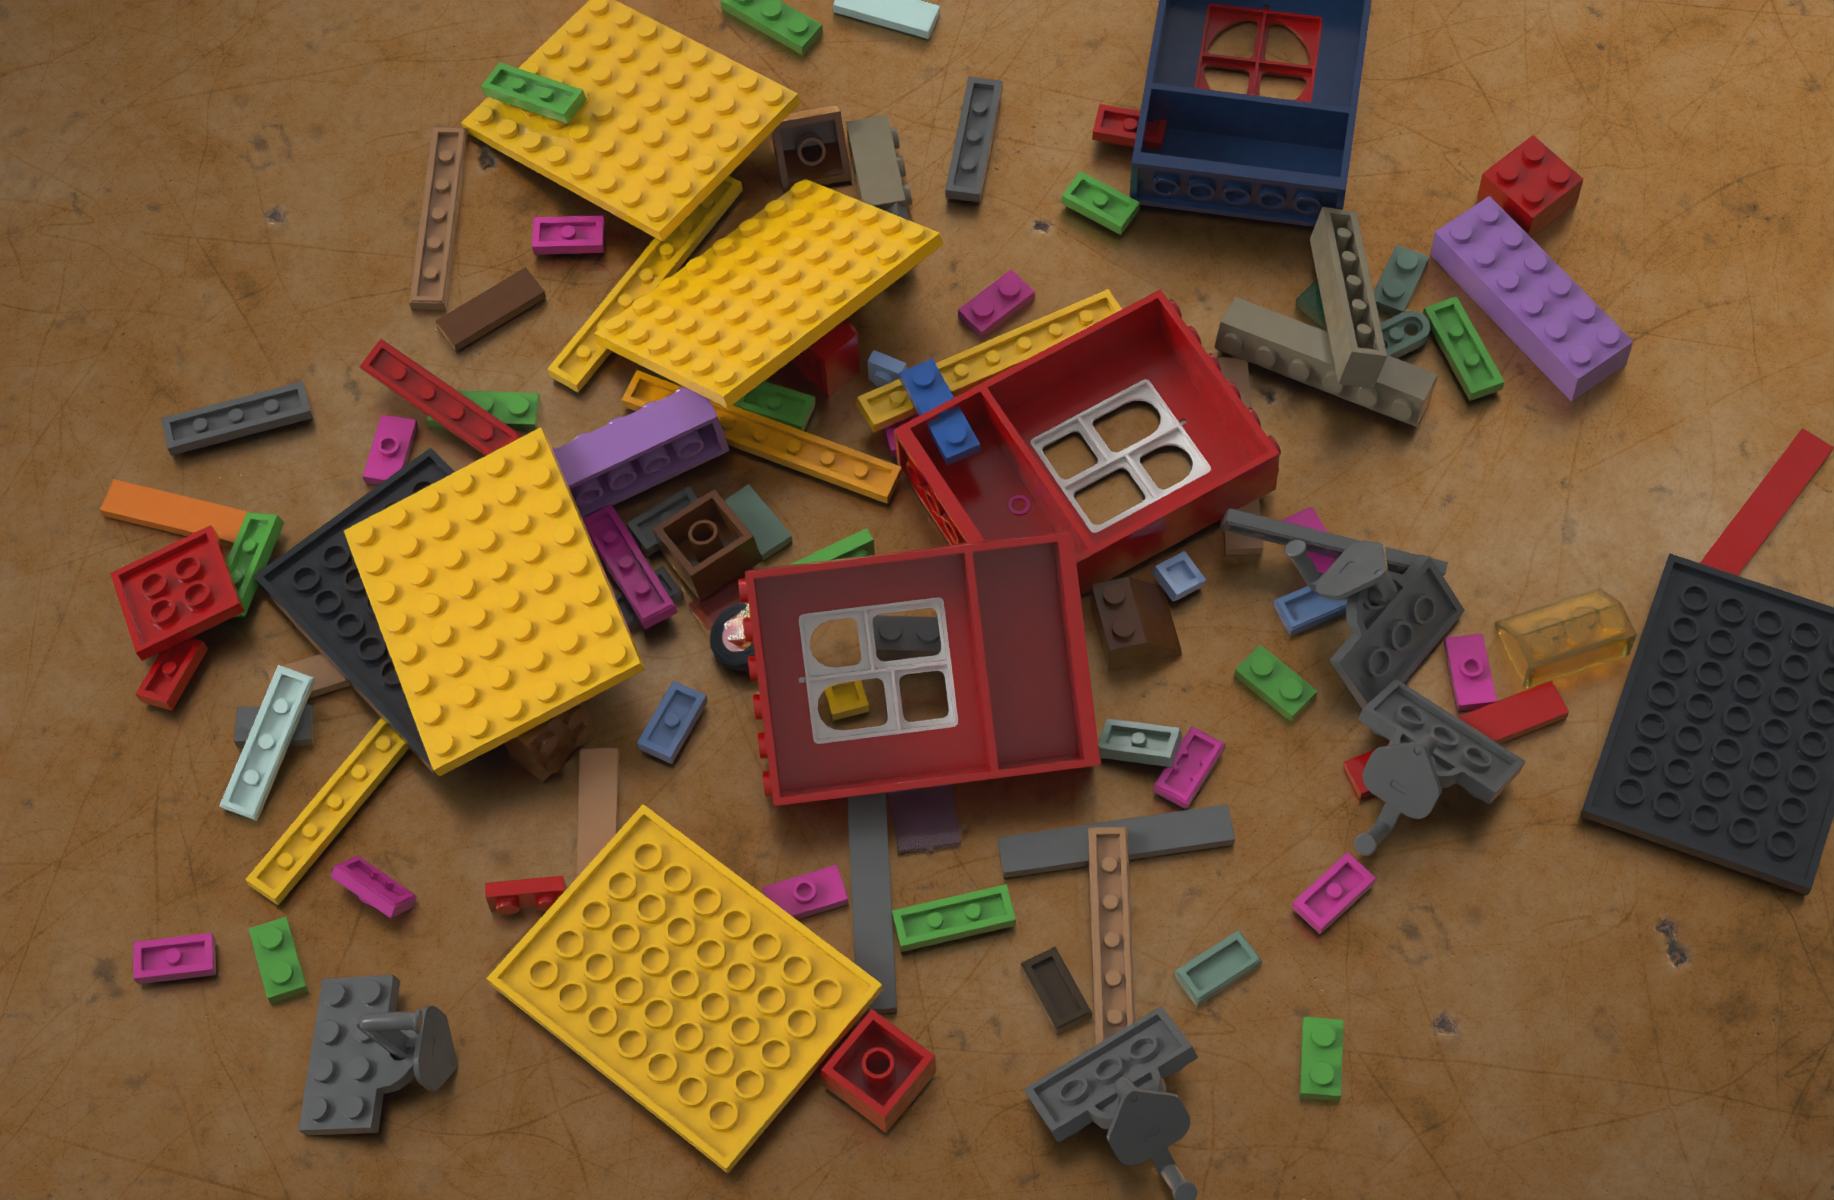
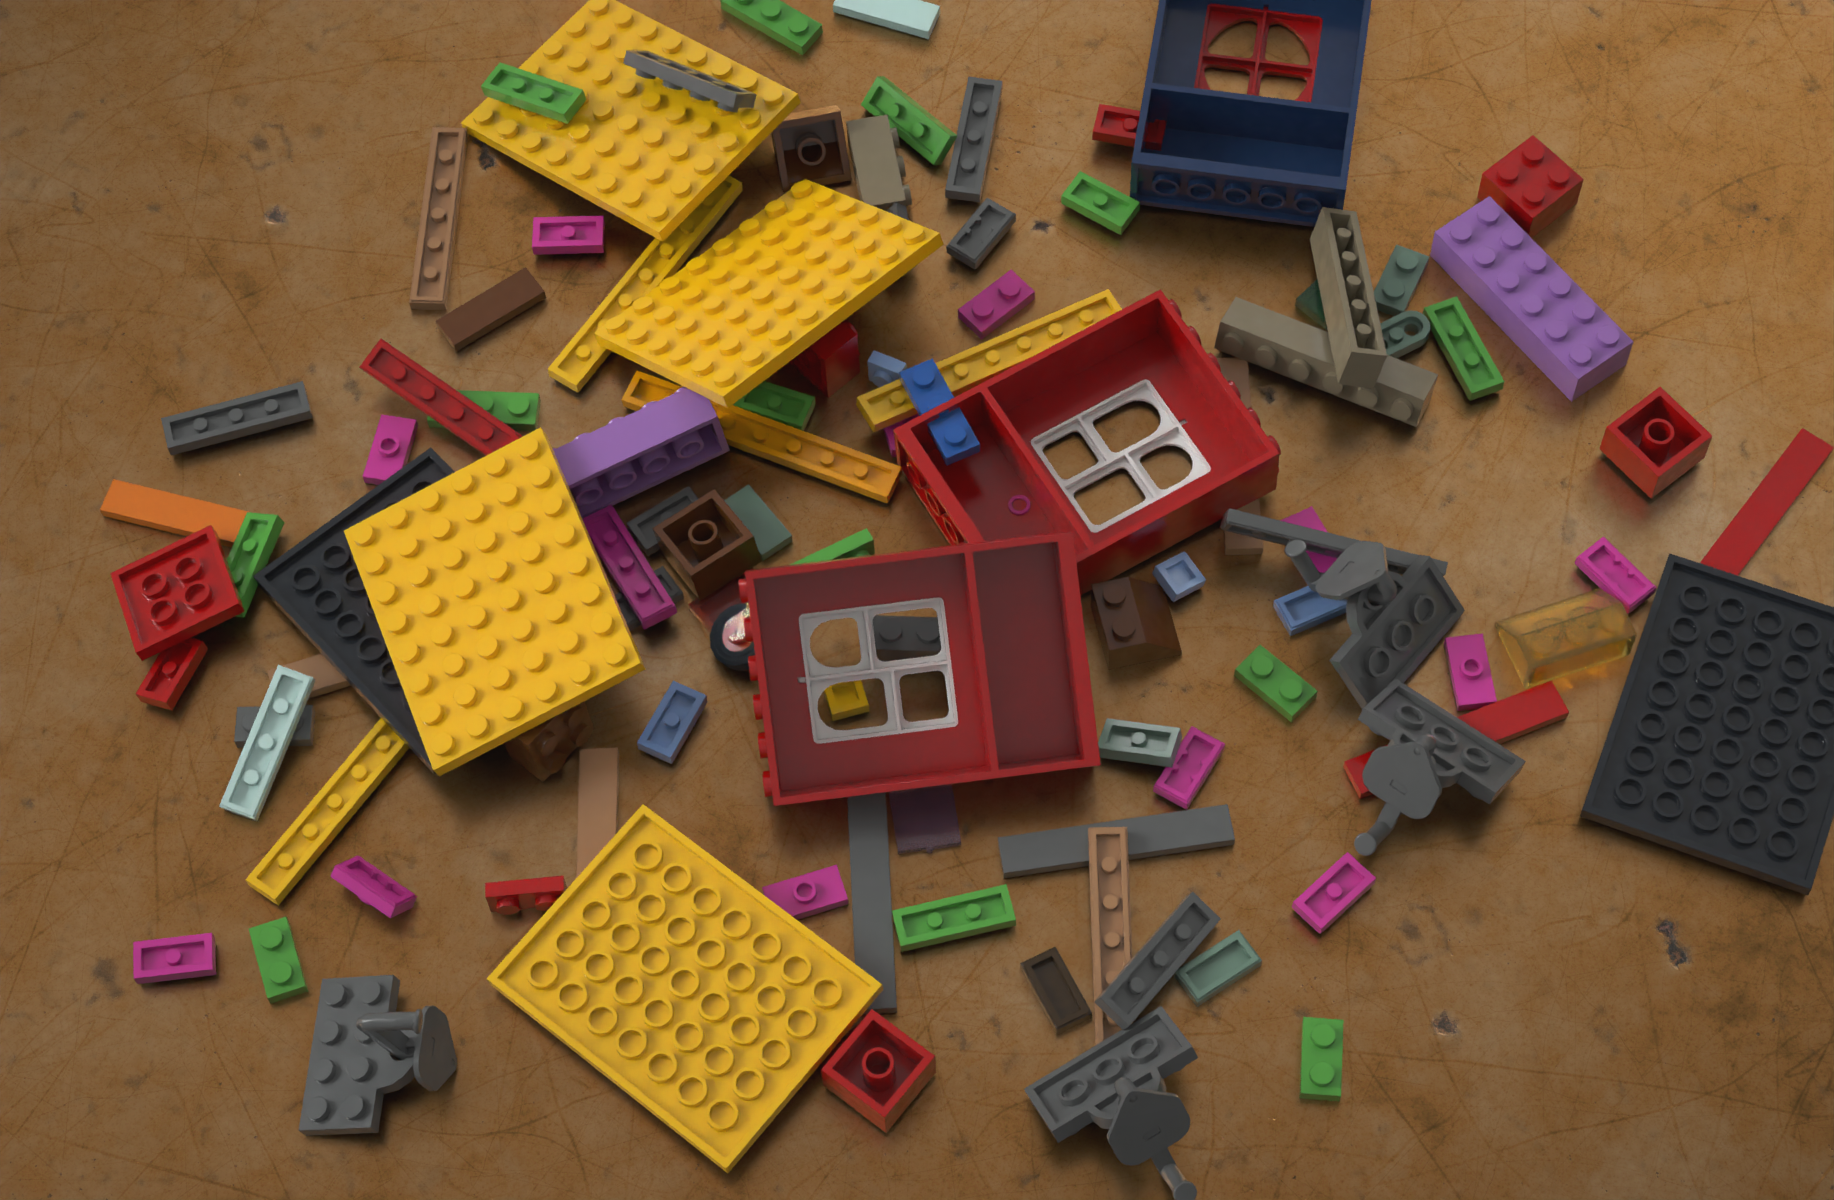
(680, 76): none -> dark grey plate
(912, 121): none -> bright green plate
(981, 233): none -> dark grey plate
(1157, 960): none -> dark grey plate
(1615, 574): none -> dark pink plate
(1655, 442): none -> red brick

